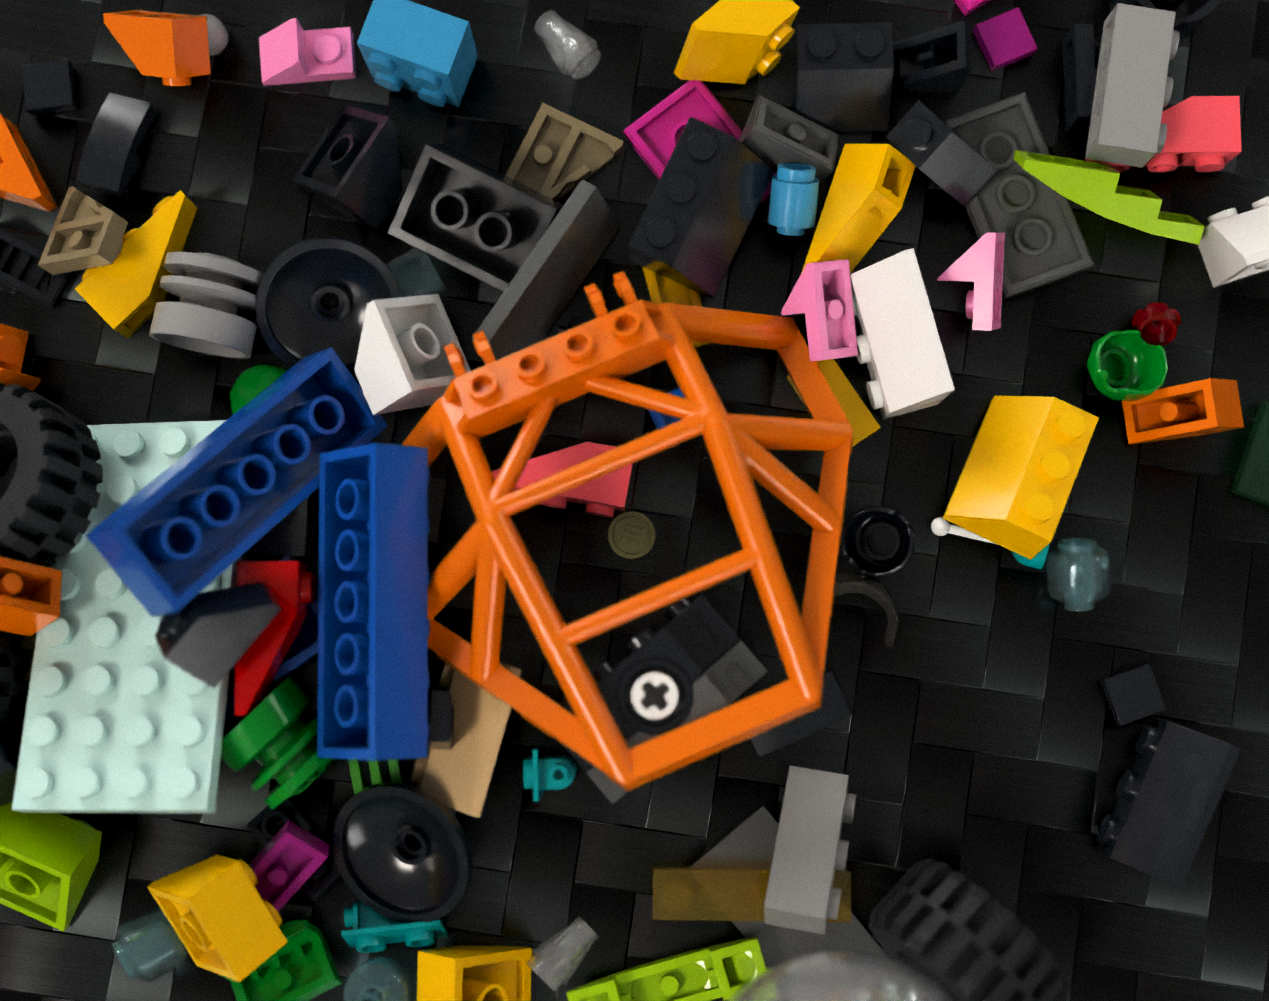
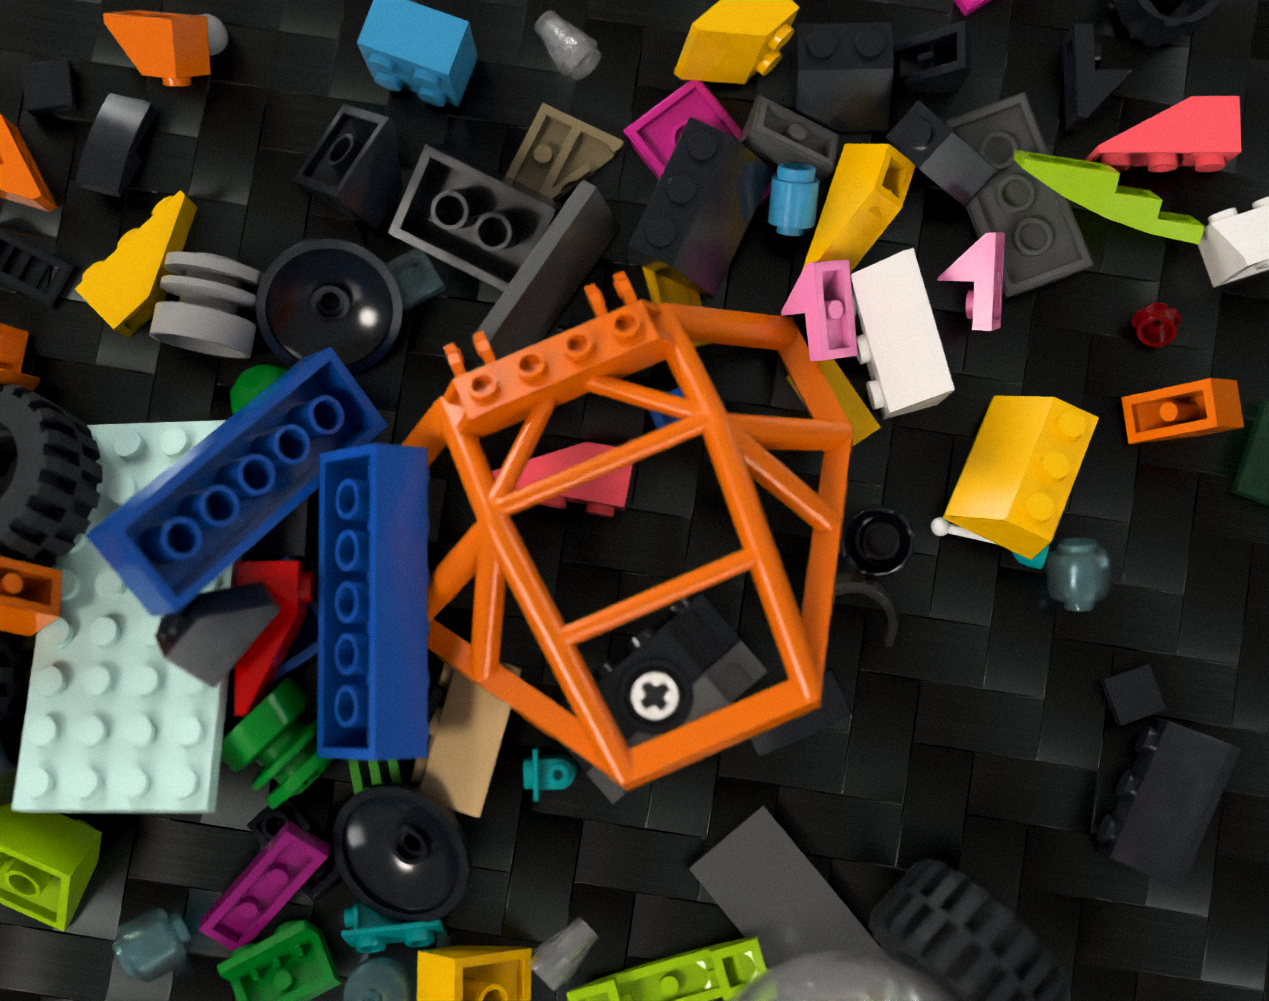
(82, 235): dark tan wing -> none
(220, 916): yellow slope -> none
(304, 56): bright pink slope -> none
(403, 353): white slope -> none
(442, 720): black tile -> none
(631, 535): olive piece -> none
(724, 894): clear yellow plate -> none
(809, 850): light grey brick -> none
(1005, 39): magenta tile -> none
(1126, 366): green hair -> none
(1132, 85): light grey brick -> none

